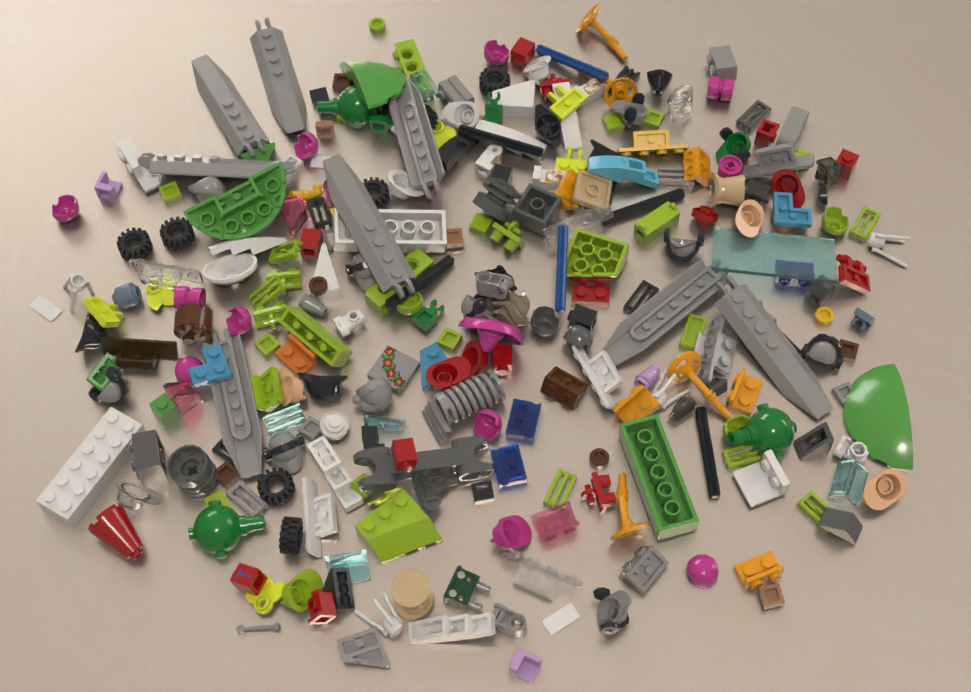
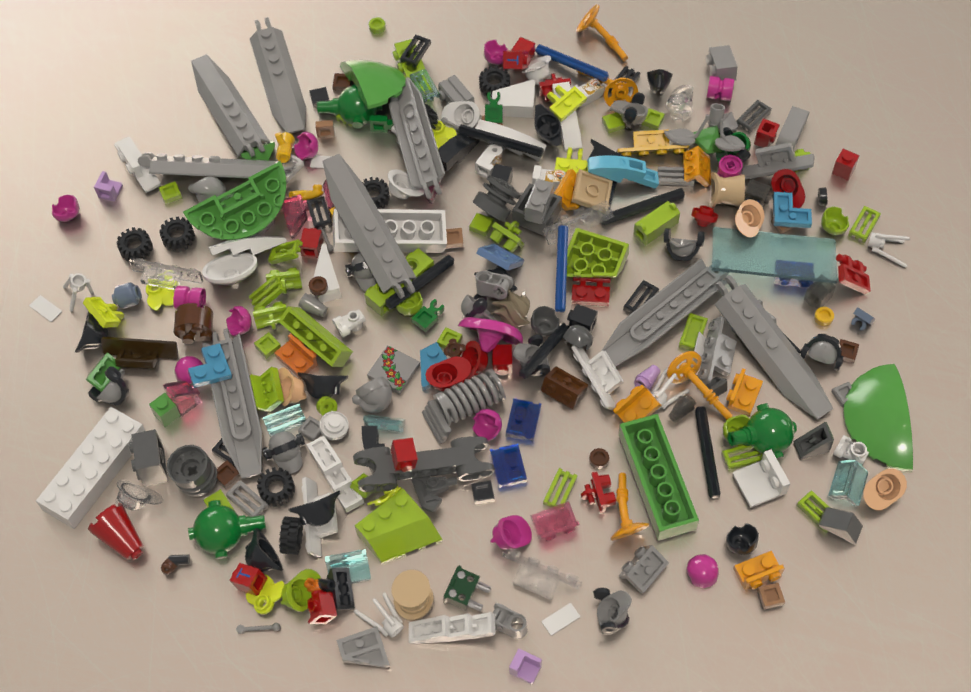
(173, 562): none -> arm
(261, 553): none -> black hat
(285, 144): none -> yellow piece
(316, 512): none -> black hat
(319, 584): none -> arm
(325, 405): none -> lime tile
(403, 58): none -> black tile
(448, 351): none -> reddish brown plate
(500, 256): none -> medium blue tile
(516, 59): none -> red brick
(524, 352): none -> cap
(539, 201): none -> light grey brick
(543, 351): none -> black axle
(707, 139): none -> bright green slope
(715, 117): none -> light grey plant
(742, 539): none -> black hair
(827, 171): clear smoke brick -> none

